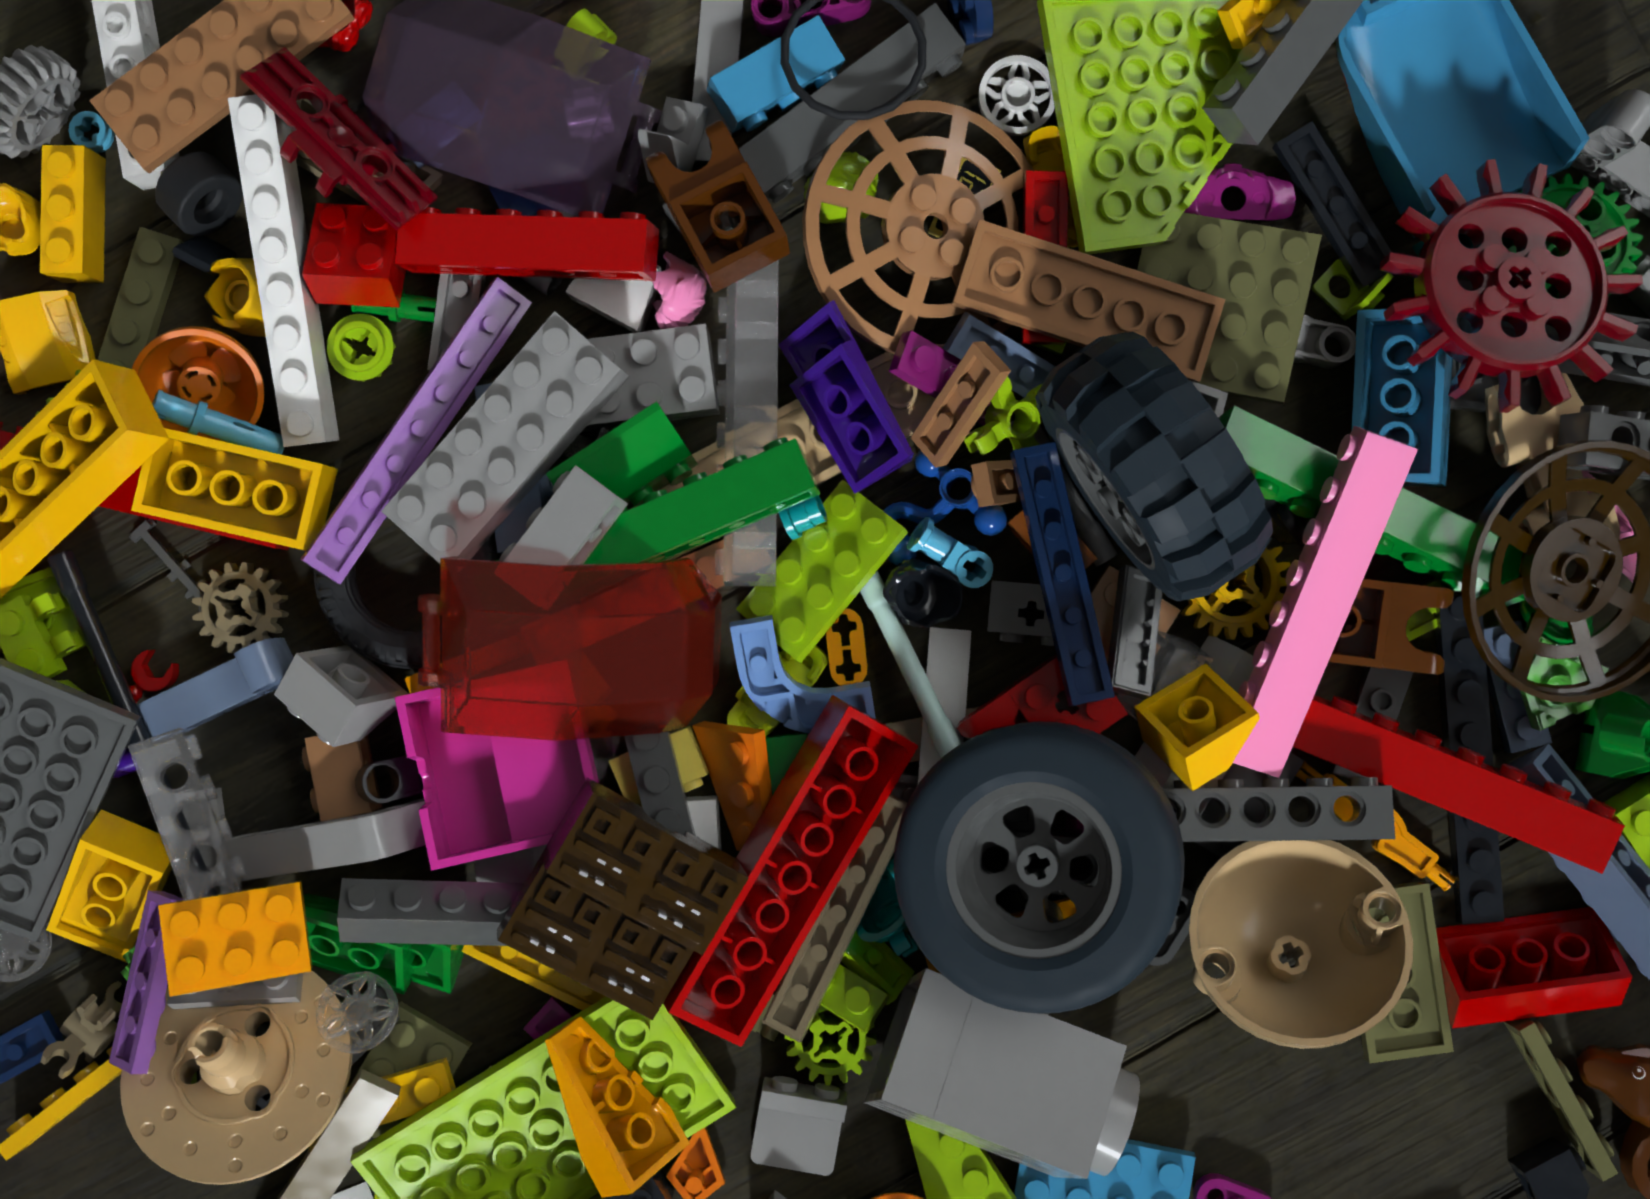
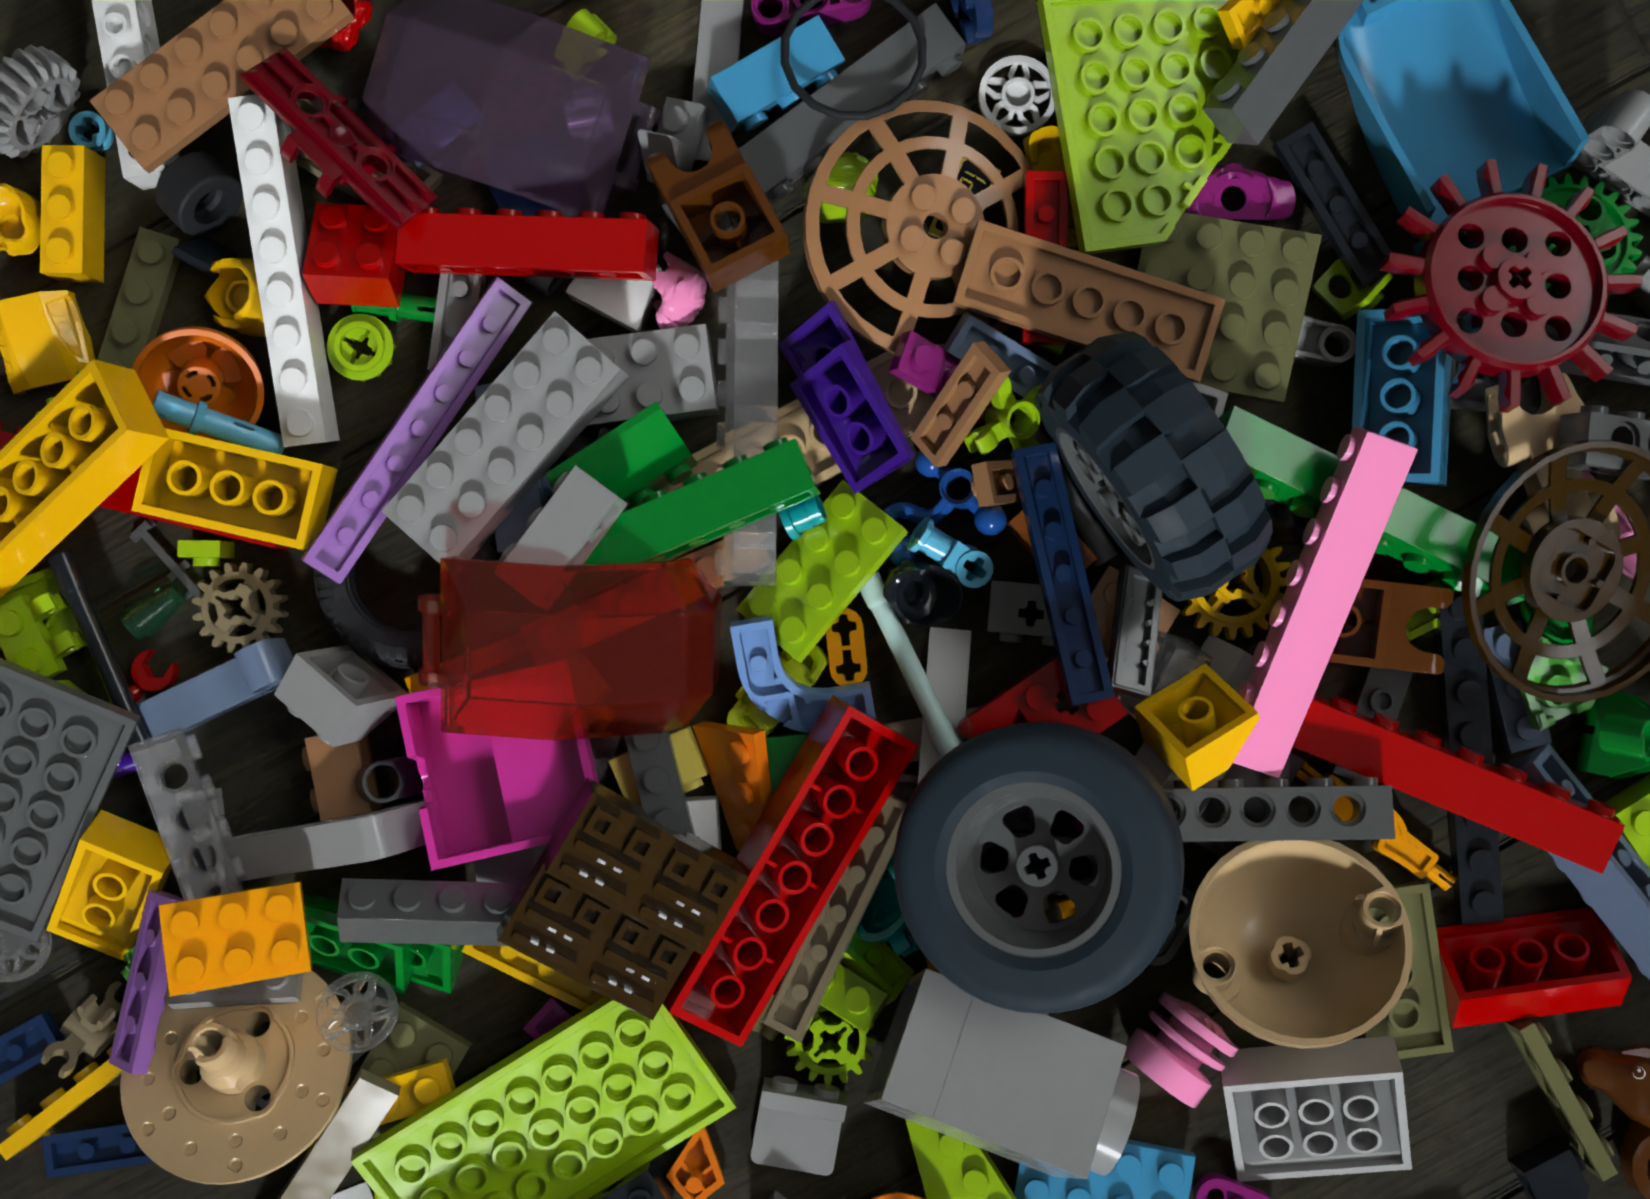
(91, 1149): none -> dark blue plate
(152, 611): none -> clear green cone
(206, 552): none -> lime plate
(614, 1118): light orange wedge -> none
(1180, 1049): none -> bright pink wheel
(1317, 1110): none -> light grey slope

